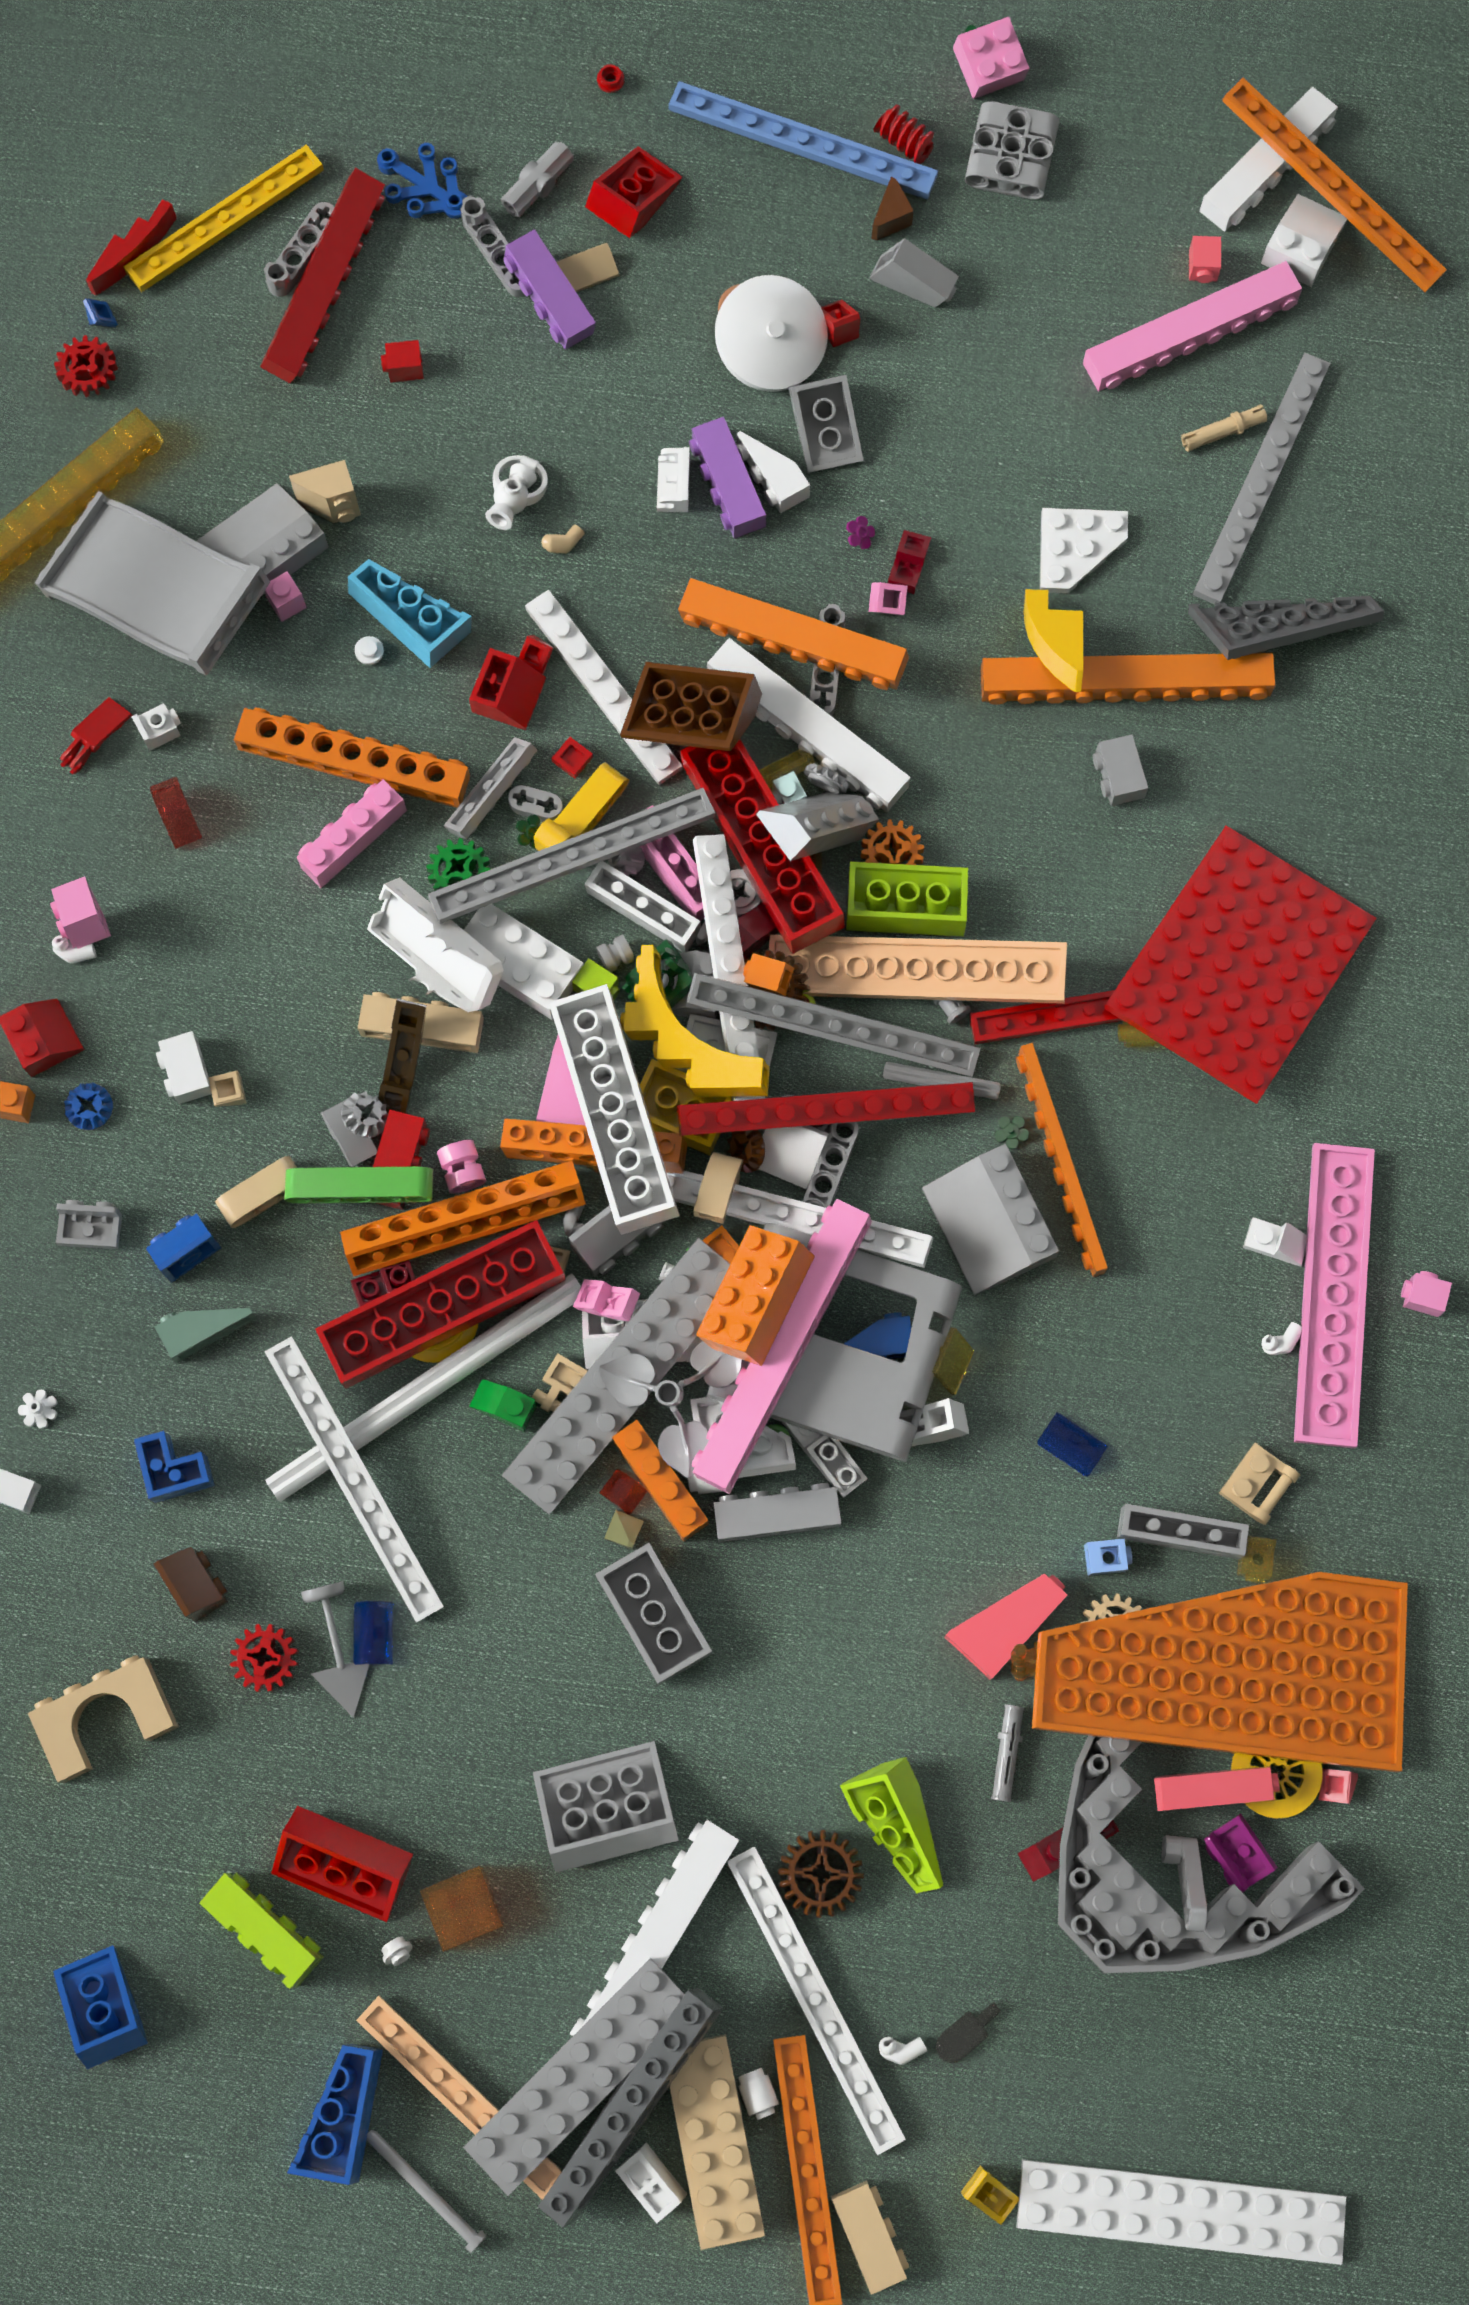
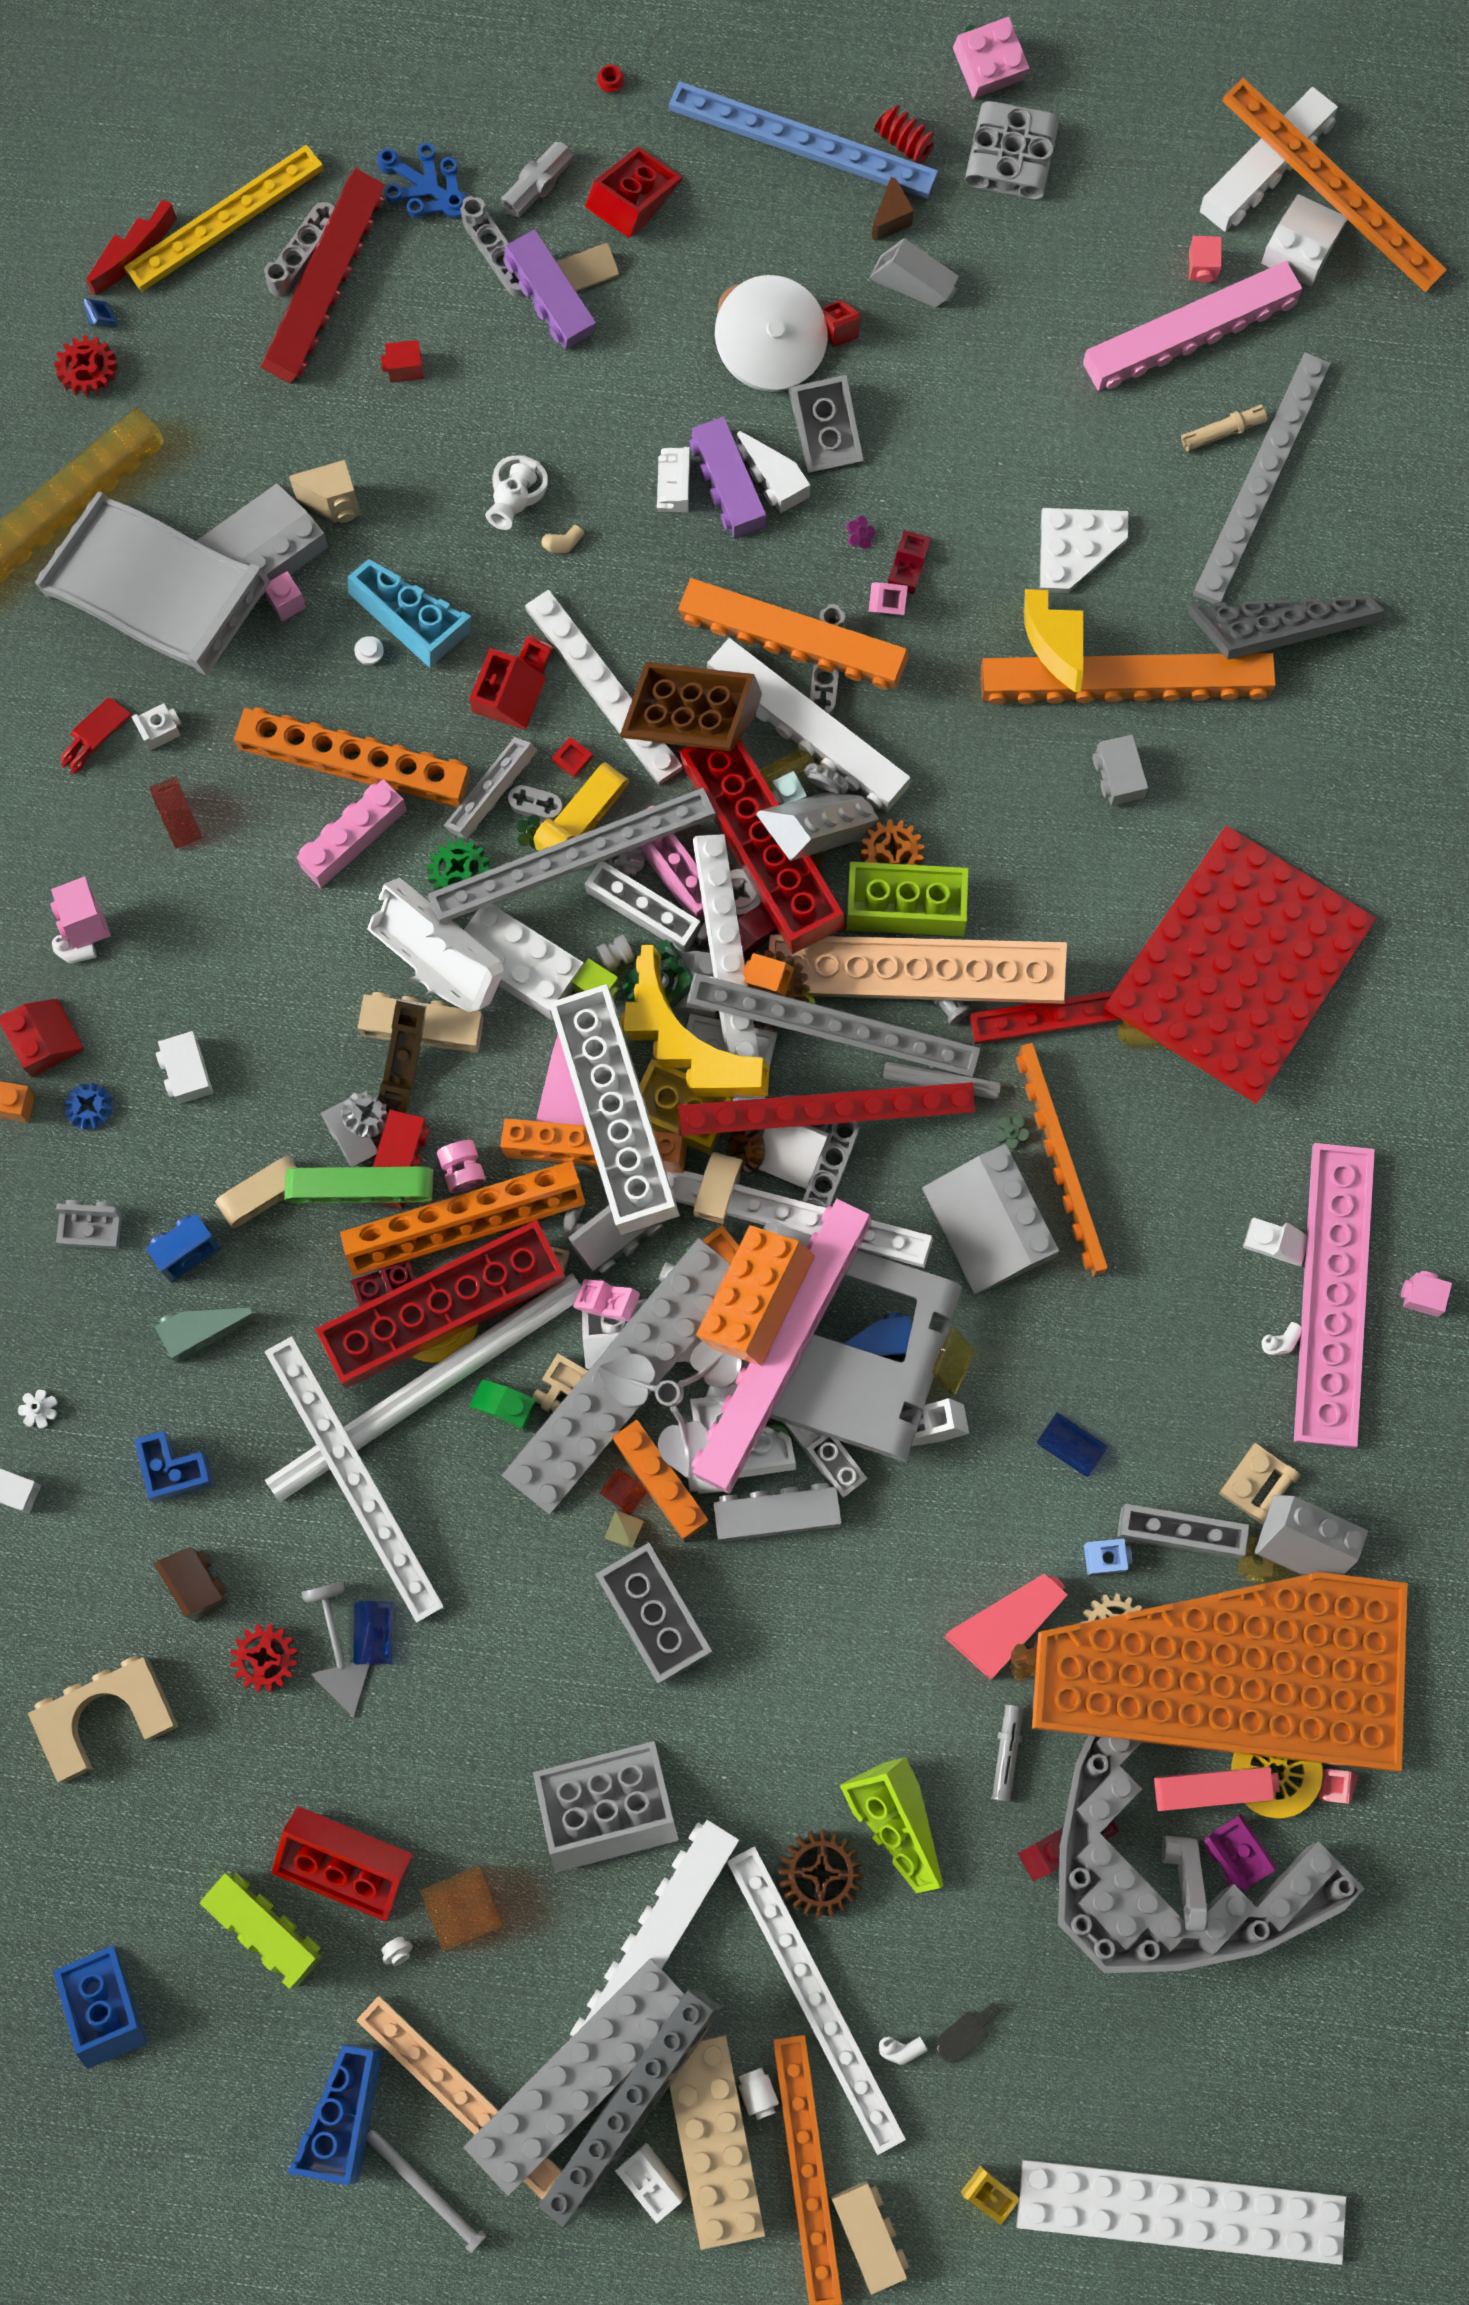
(227, 1089): tan slope -> none
(1309, 1538): none -> light grey slope

